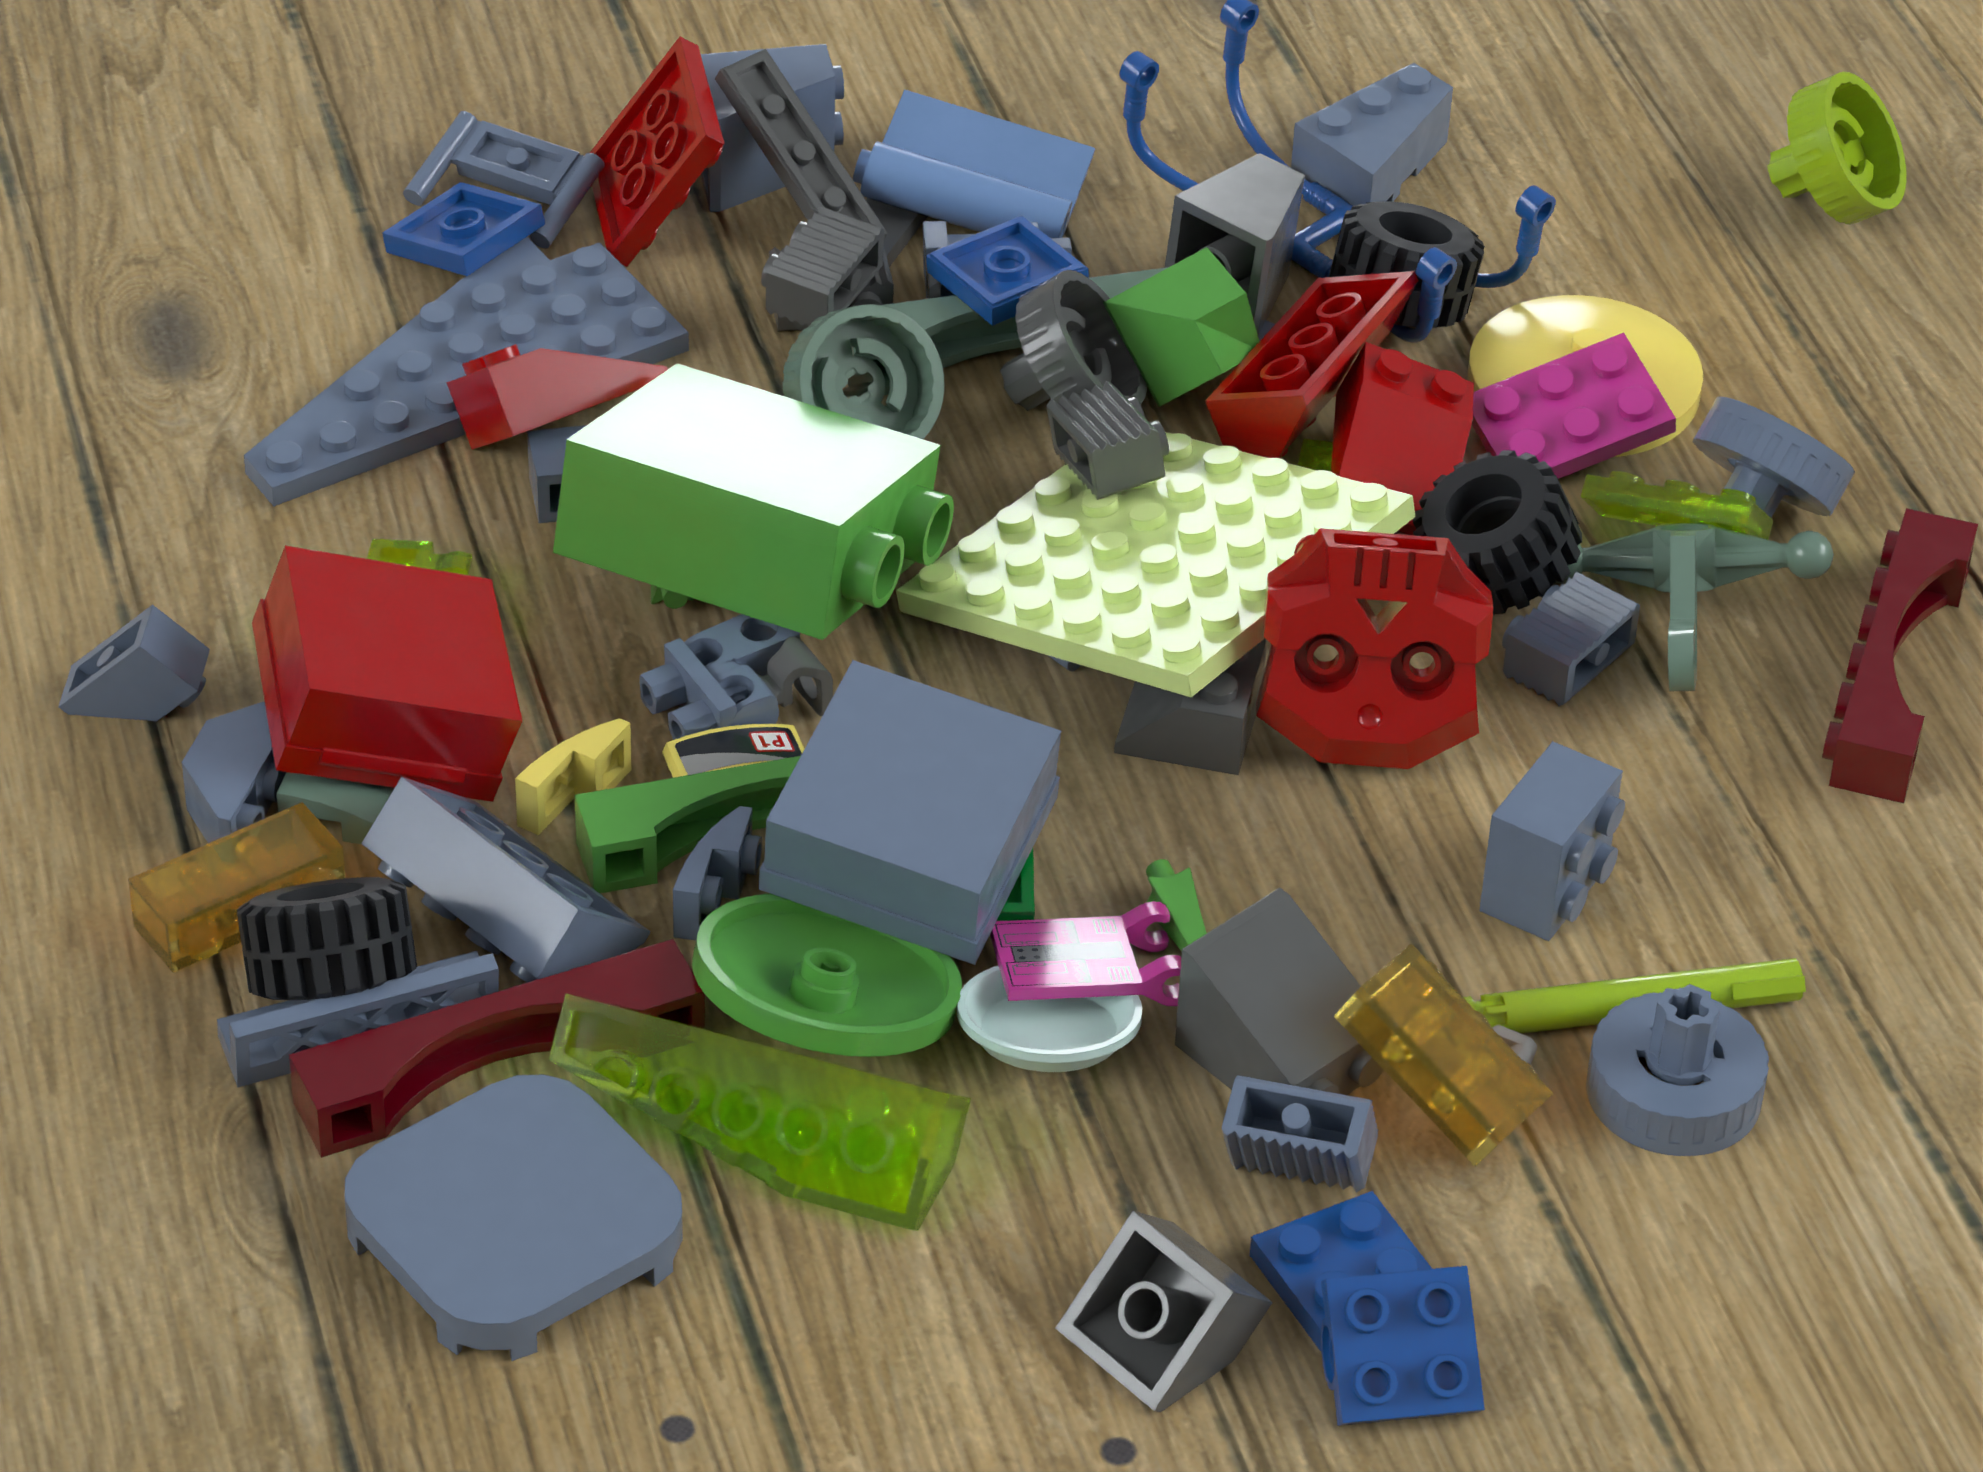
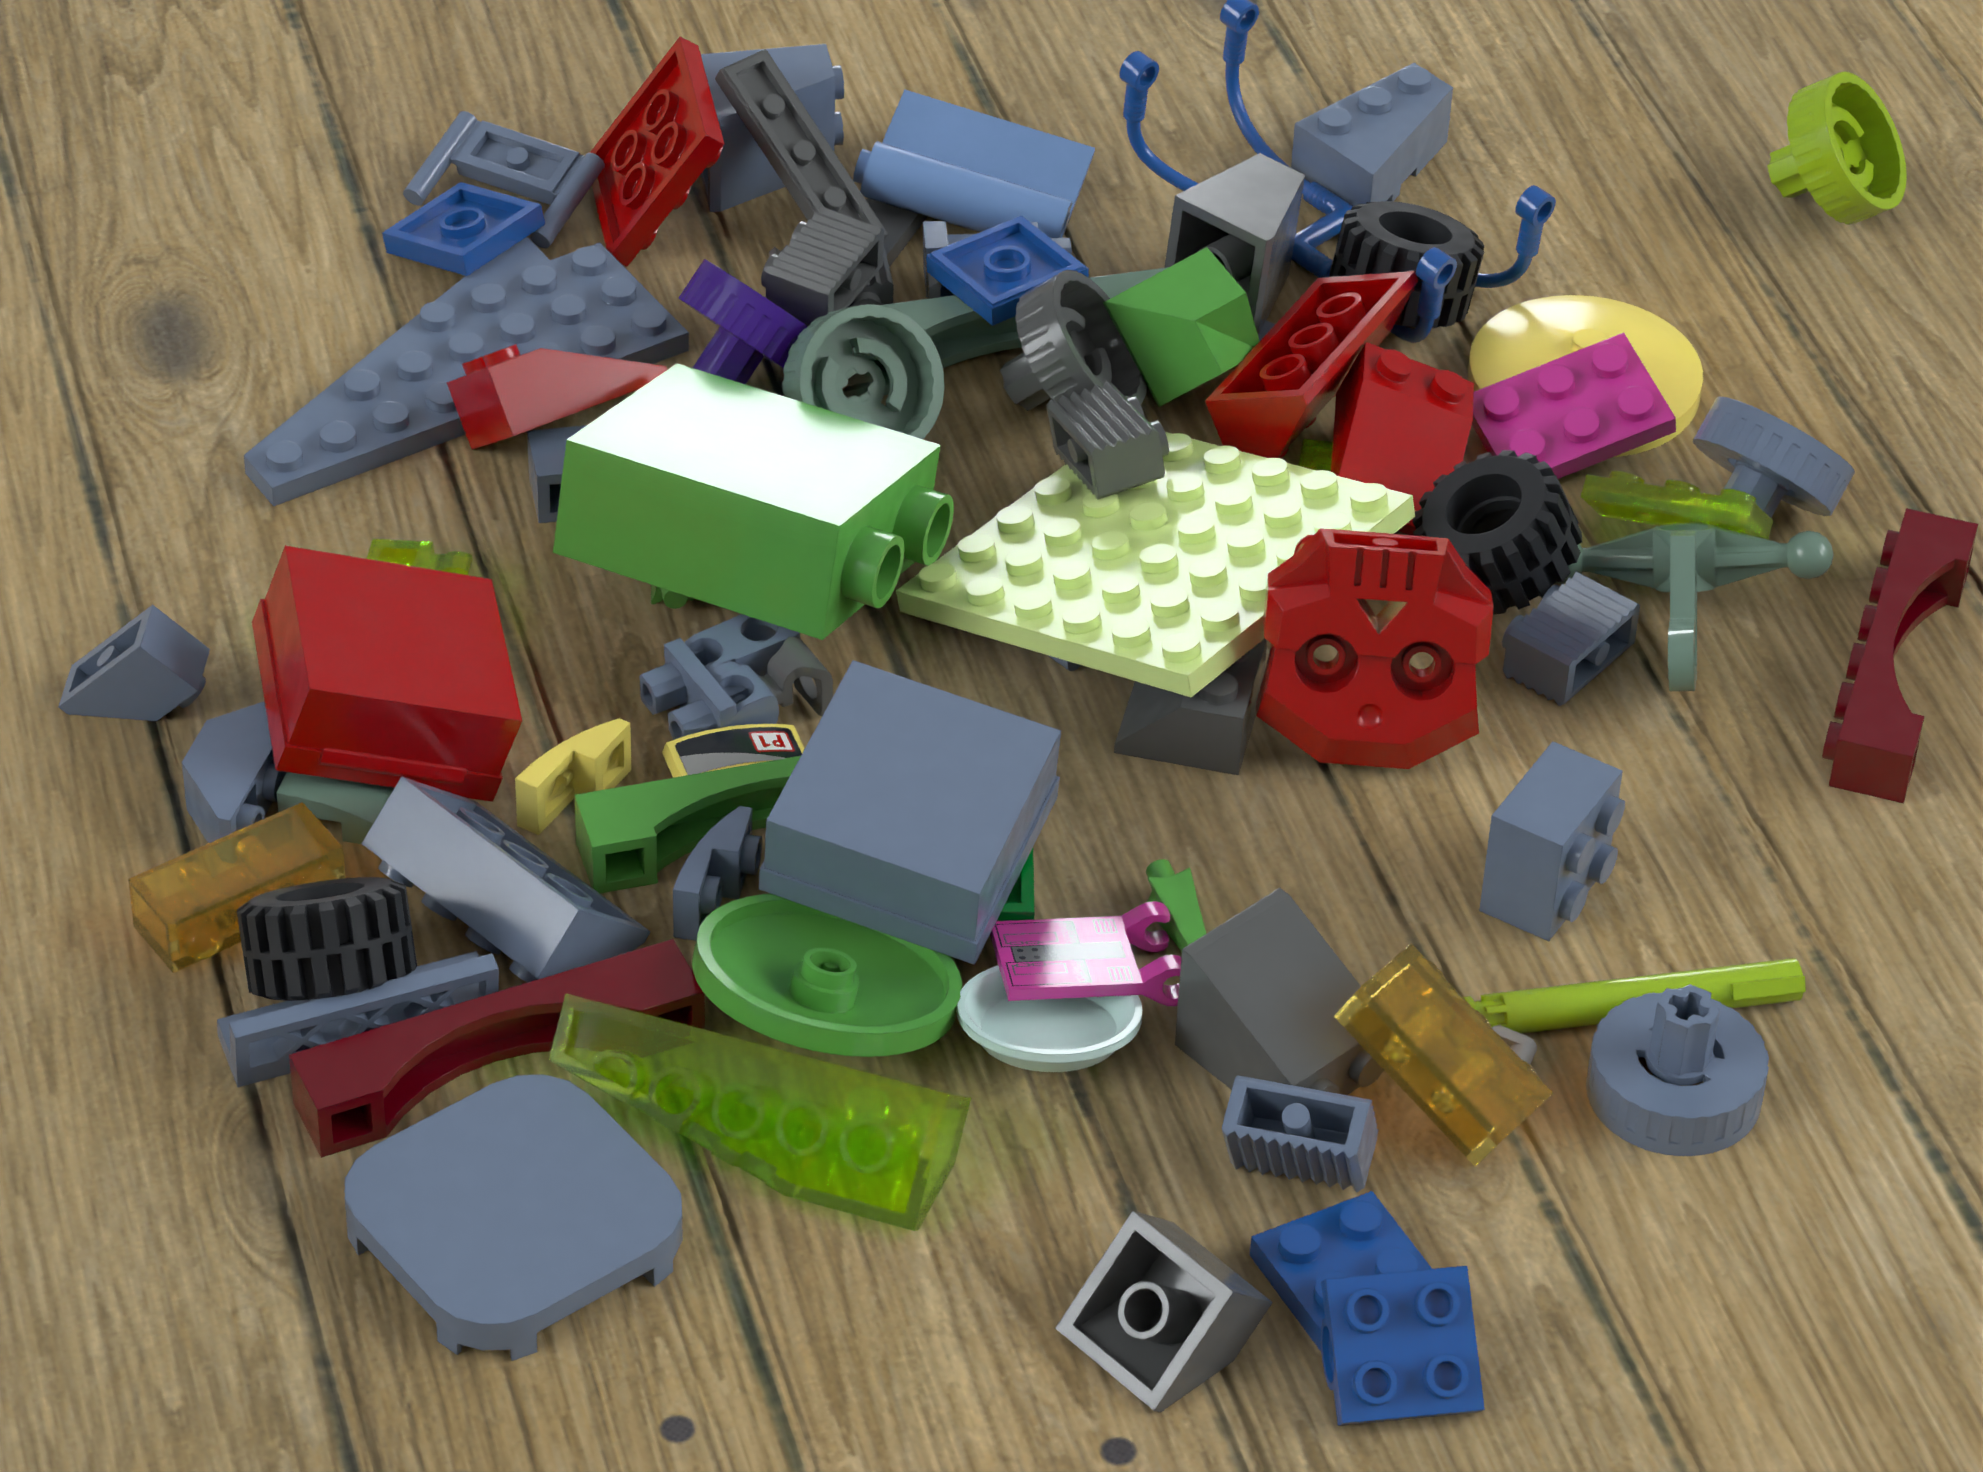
(747, 324): none -> dark purple piece

